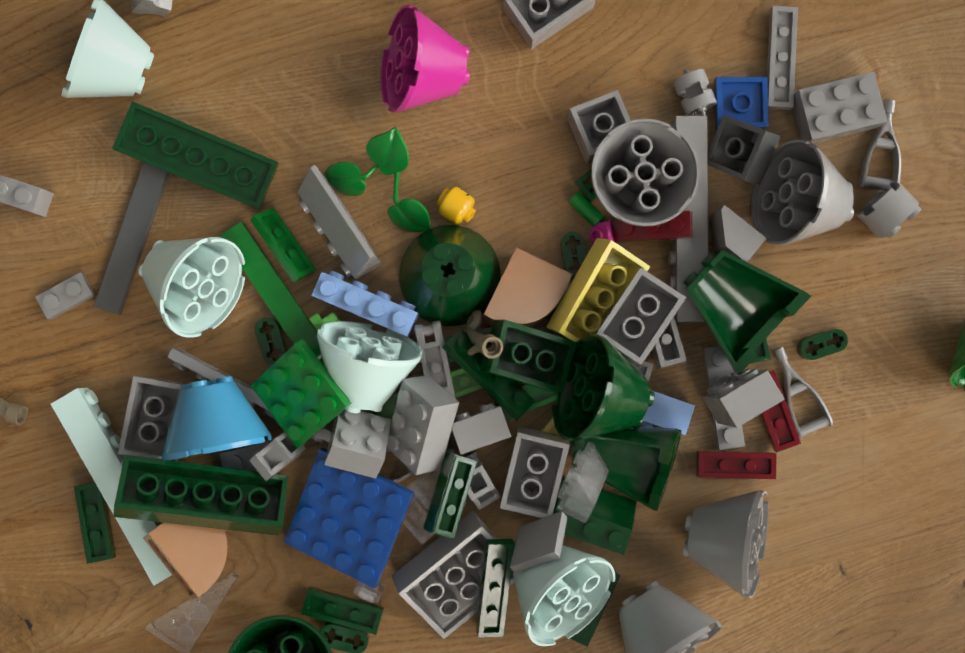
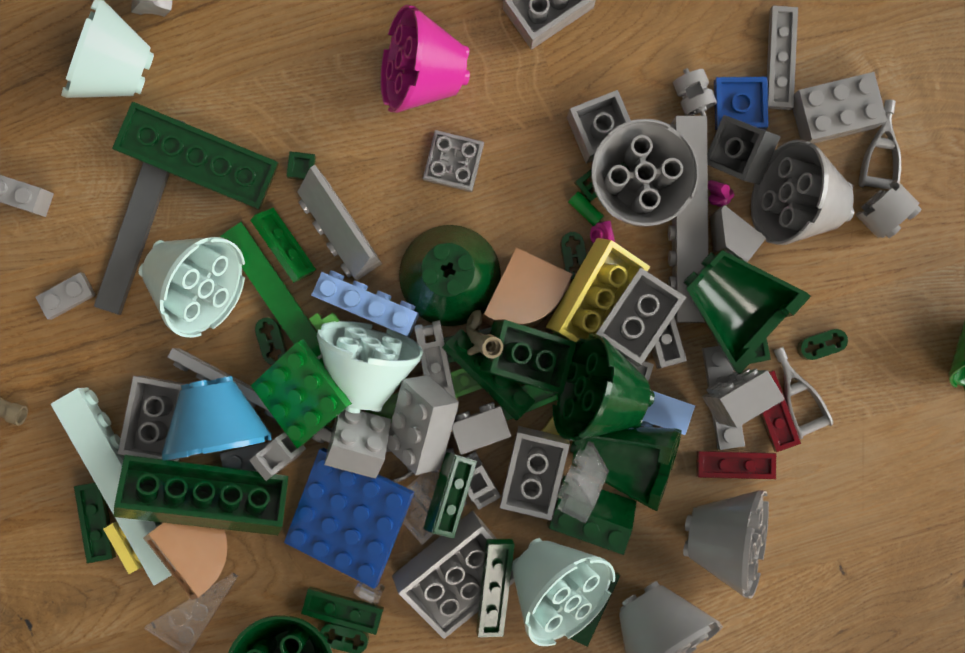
(122, 547): none -> light yellow plate
(299, 165): none -> dark green plate
(391, 157): green plant -> none
(453, 161): none -> light grey tile
(456, 205): yellow head -> none
(539, 542): light grey tile -> none
(677, 228): dark red plate -> none
(720, 193): none -> dark pink plate

